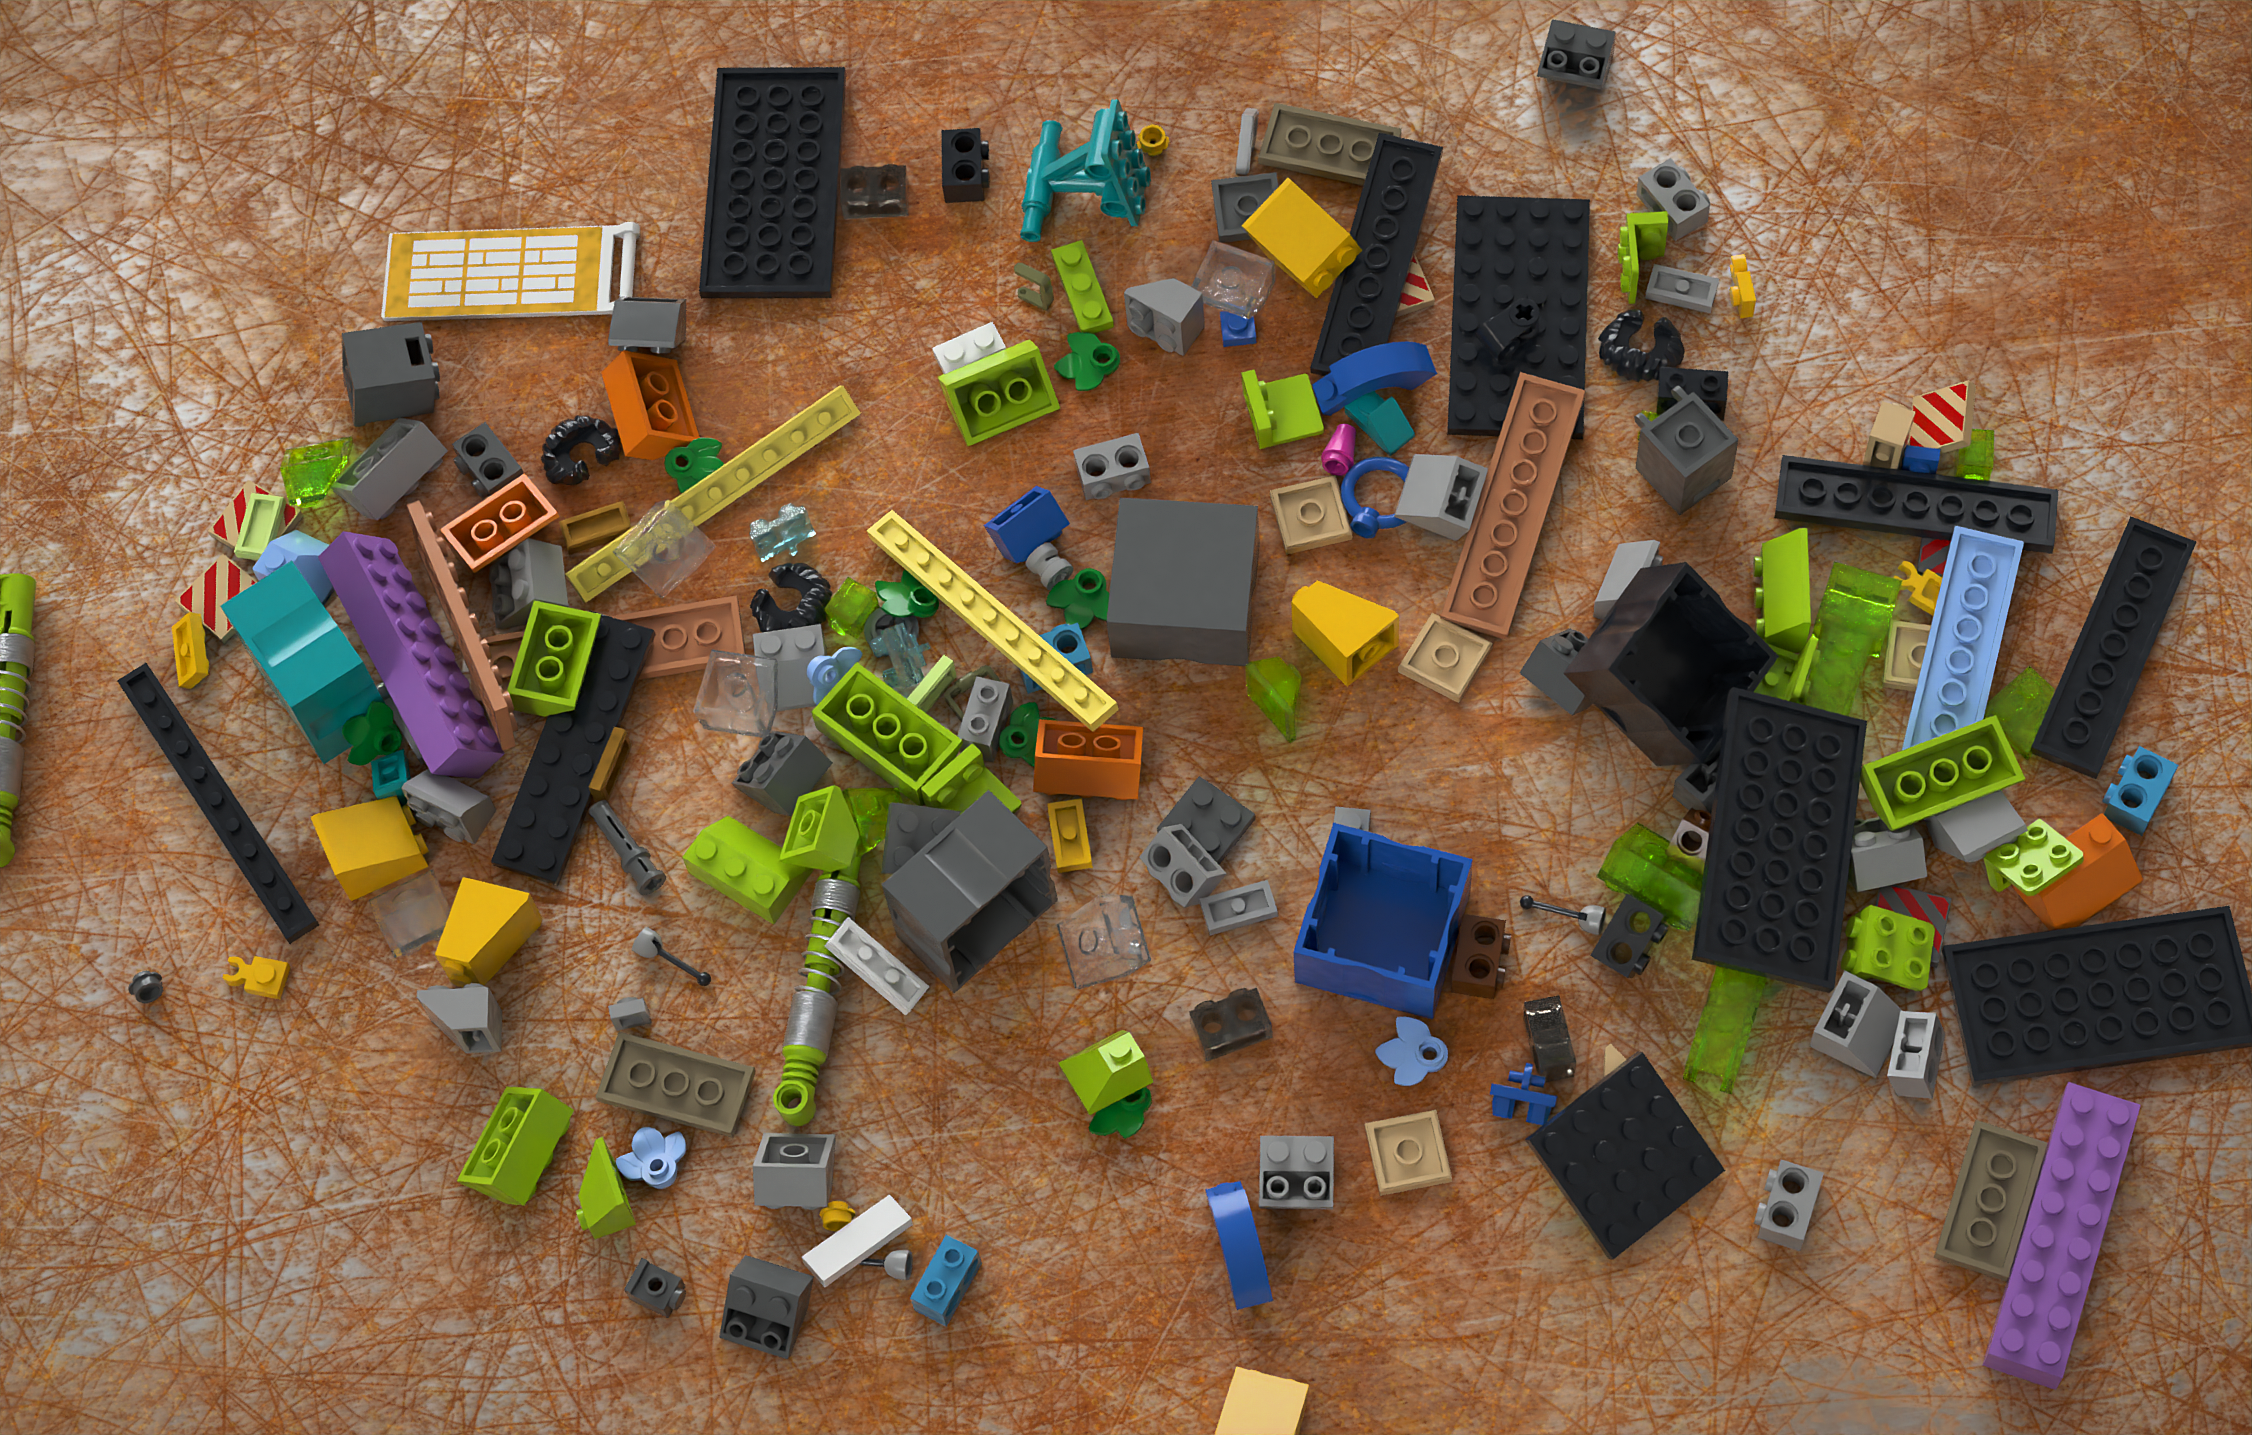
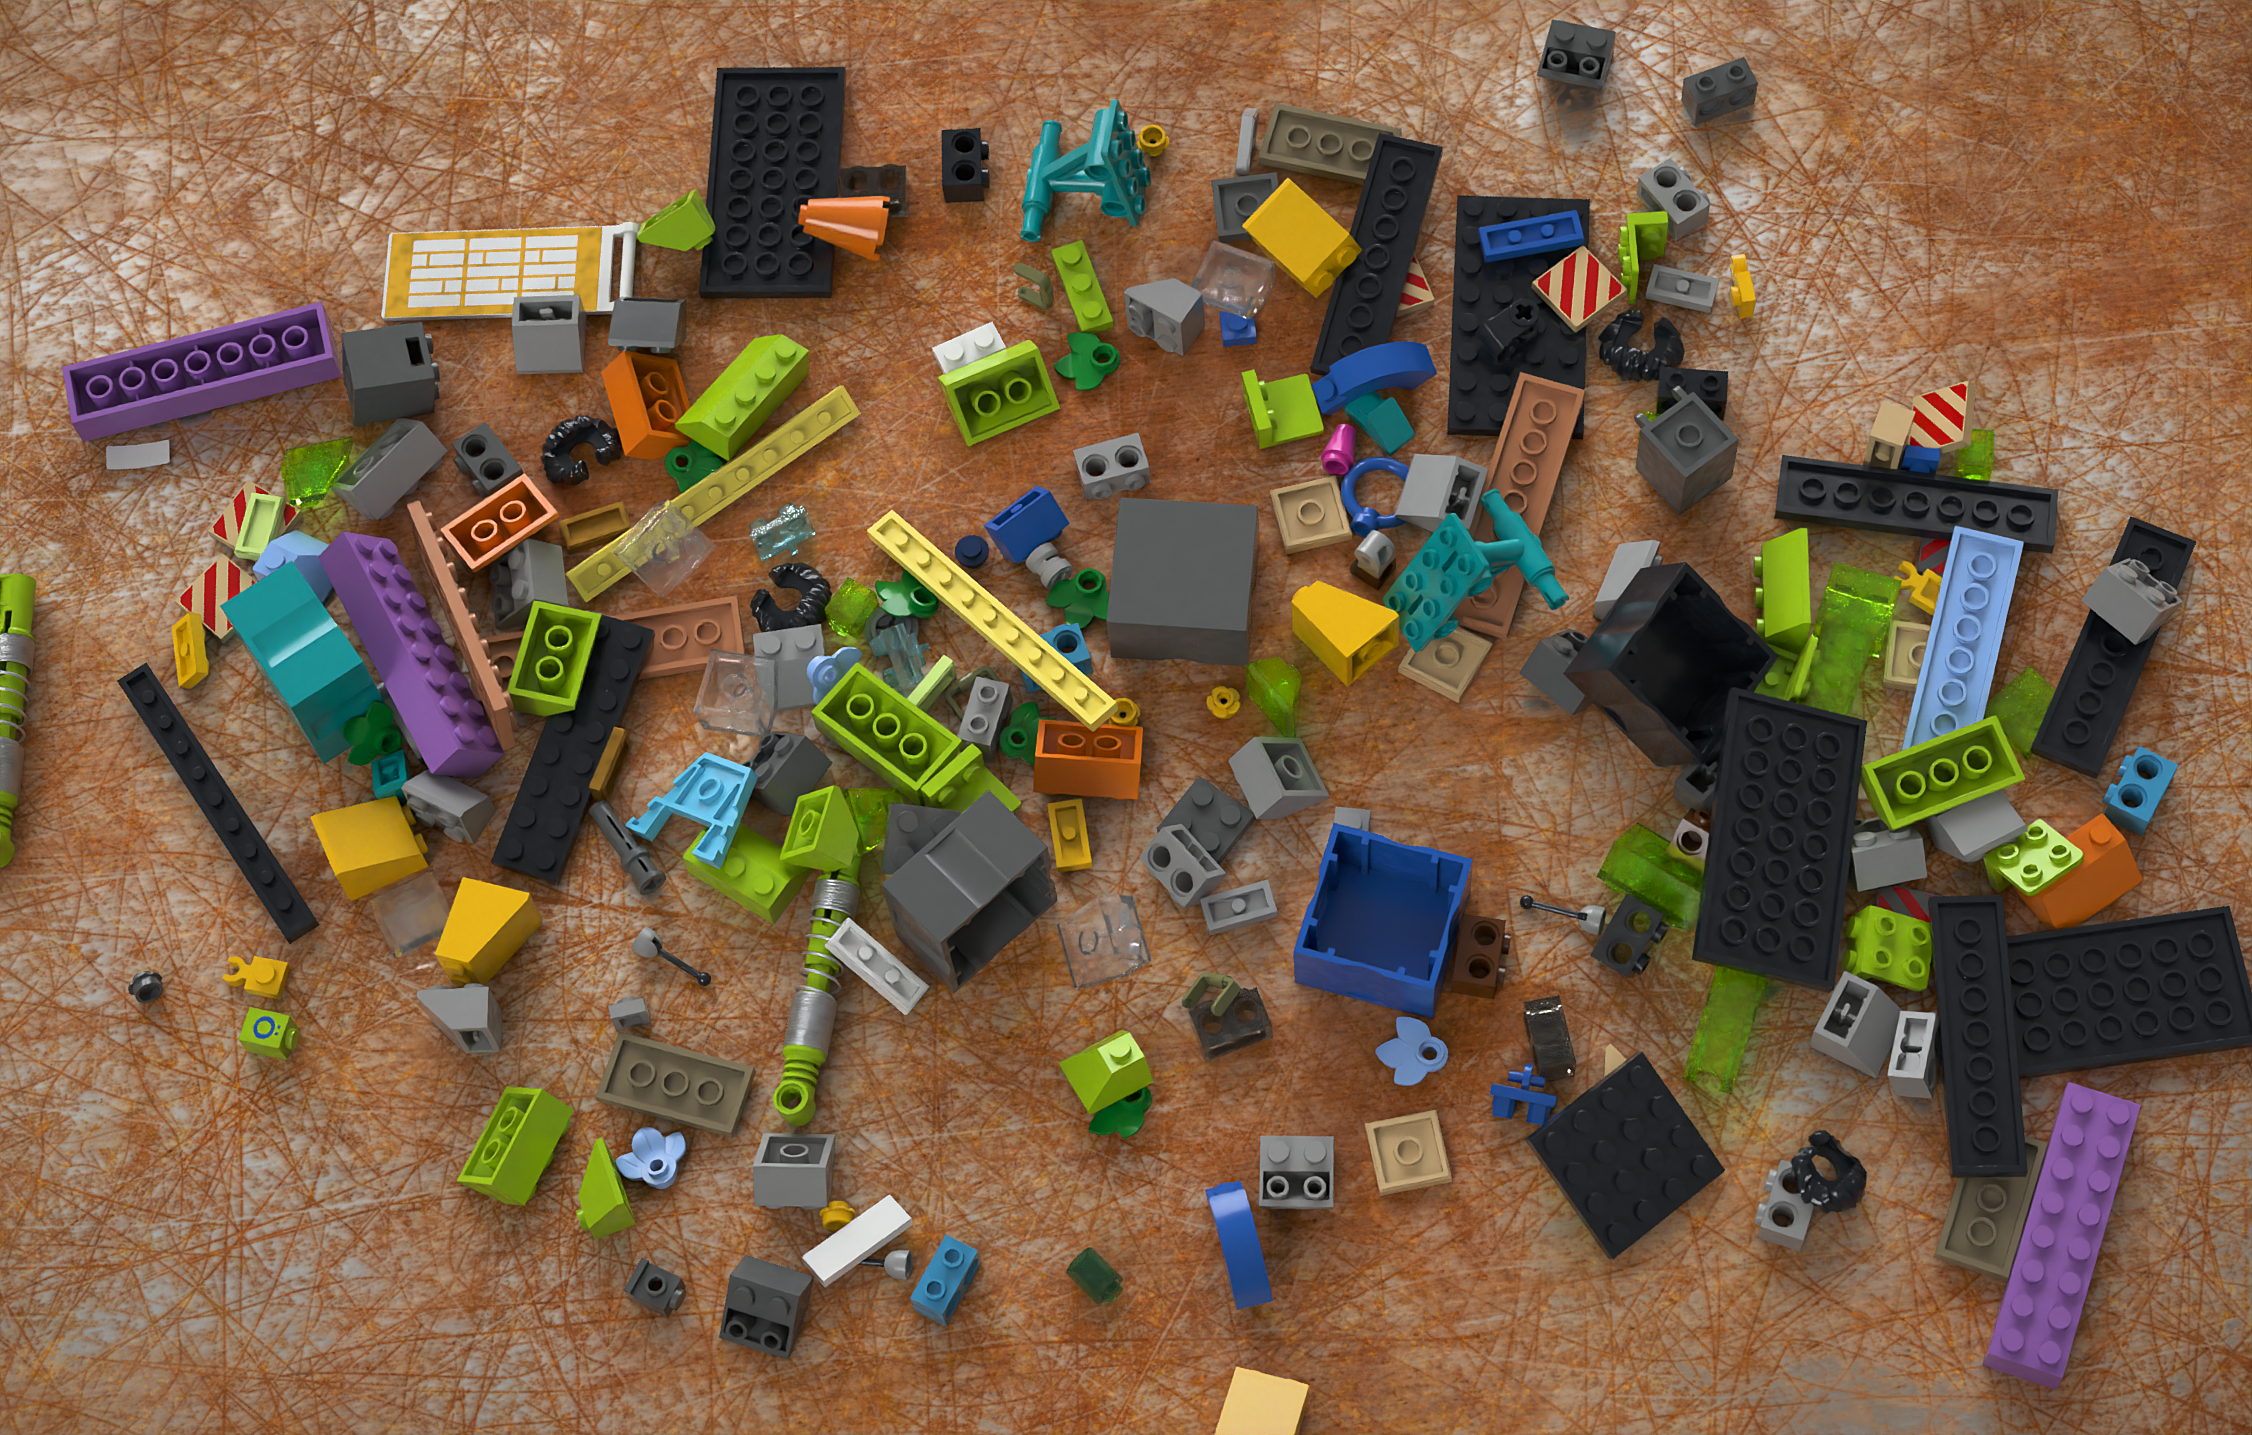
(138, 455): none -> white sticker
(201, 372): none -> medium lavender brick
(269, 1033): none -> lime brick
(549, 334): none -> light grey slope
(679, 225): none -> lime slope
(709, 793): none -> medium azure wing
(746, 394): none -> lime slope
(848, 223): none -> orange cone
(972, 551): none -> dark blue plate
(1095, 1276): none -> clear green brick
(1130, 709): none -> yellow plate
(1217, 980): none -> olive piece
(1226, 710): none -> yellow plate
(1277, 776): none -> light grey slope
(1374, 559): none -> light grey leg
(1457, 568): none -> teal plate
(1531, 236): none -> blue plate
(1579, 288): none -> tan tile
(1719, 91): none -> dark grey brick
(1829, 1195): none -> black piece
(1977, 1037): none -> black plate
(2132, 599): none -> light grey slope

